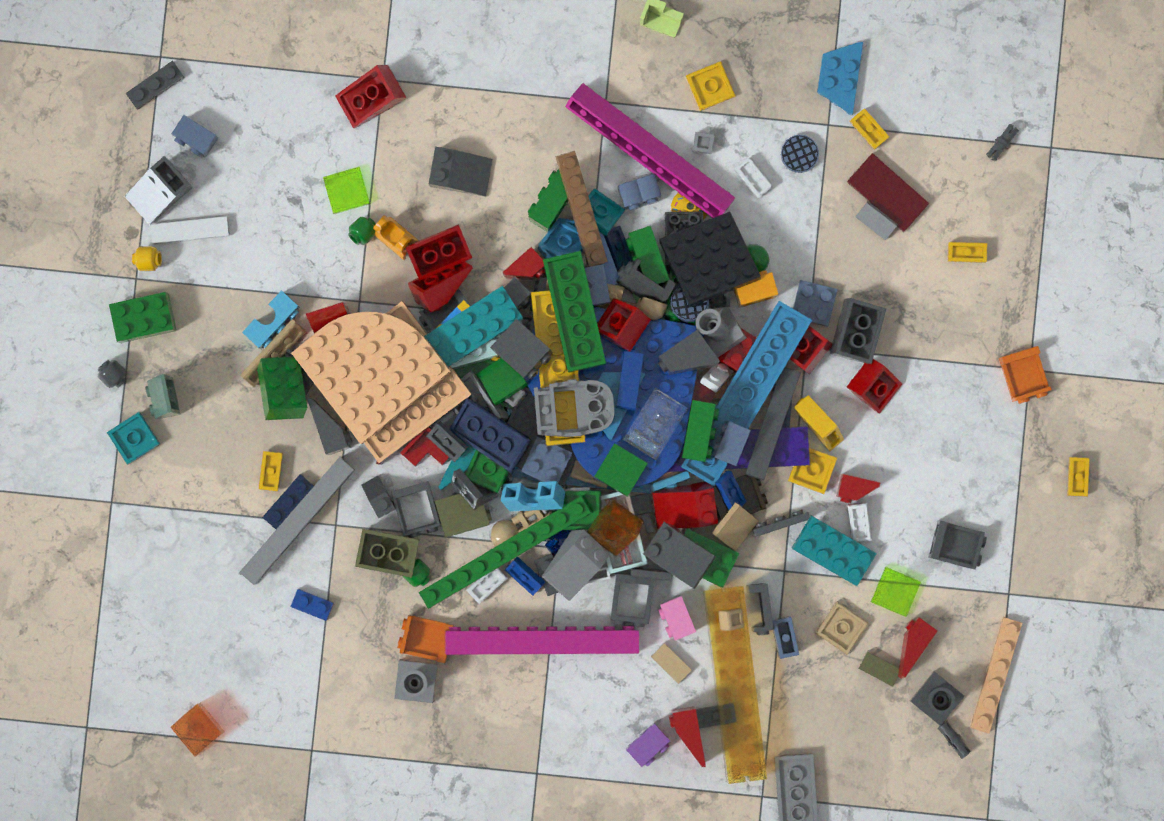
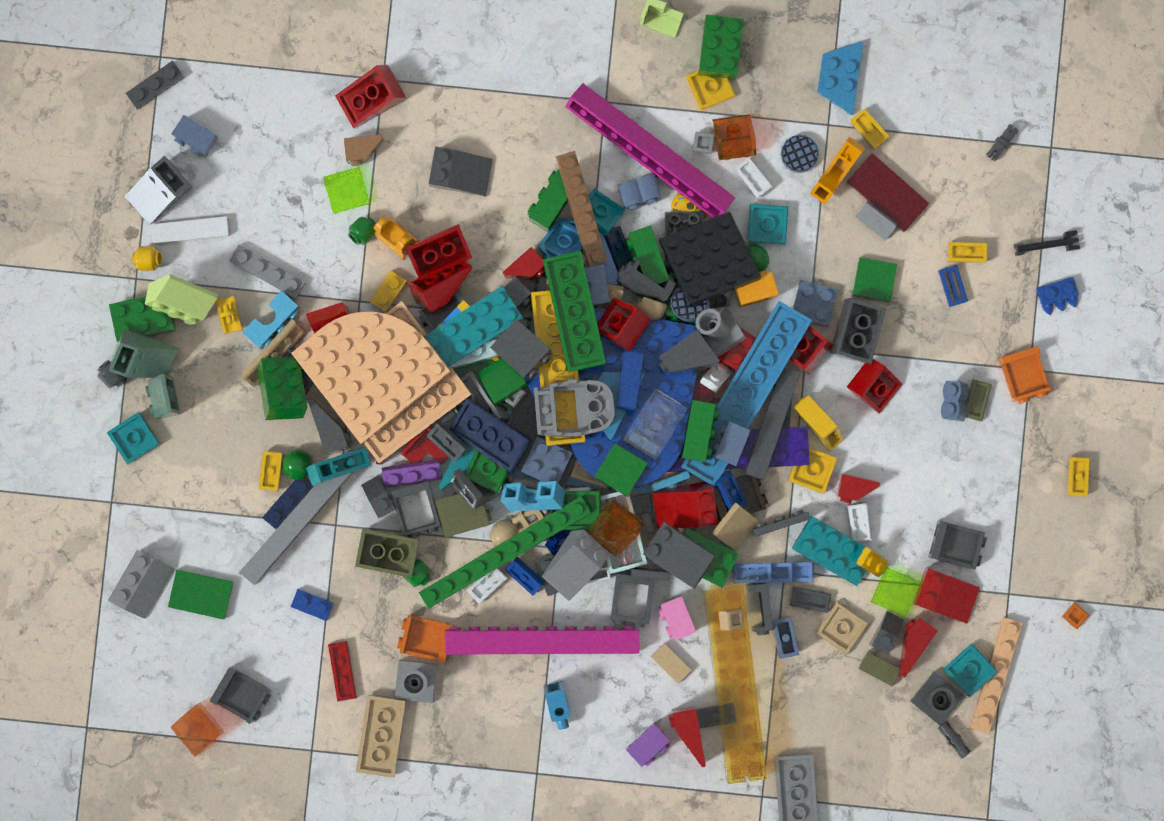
(140, 584): none -> light grey slope
(141, 356): none -> sand green slope
(180, 299): none -> yellowish green slope
(200, 594): none -> green tile
(229, 315): none -> yellow hips
(241, 695): none -> dark grey panel
(267, 271): none -> light grey plate
(295, 464): none -> green hair
(338, 466): none -> teal slope
(342, 671): none -> red tile
(361, 148): none -> medium nougat slope
(381, 736): none -> tan plate
(388, 291): none -> yellow plate
(411, 473): none -> medium lavender plate
(555, 699): none -> dark azure torso
(720, 47): none -> green brick
(734, 137): none -> clear orange slope
(767, 224): none -> teal plate
(773, 572): none -> medium blue slope
(810, 599): none -> dark grey tile
(837, 170): none -> light orange arch
(872, 562): none -> yellow plate
(874, 279): none -> green tile
(887, 632): none -> dark grey slope
(946, 595): none -> red slope
(949, 300): none -> blue tile
(954, 405): none -> sand blue brick
(970, 670): none -> teal plate
(977, 399): none -> olive tile
(1057, 294): none -> blue plate
(1066, 241): none -> black hinge
(1075, 615): none -> orange tile

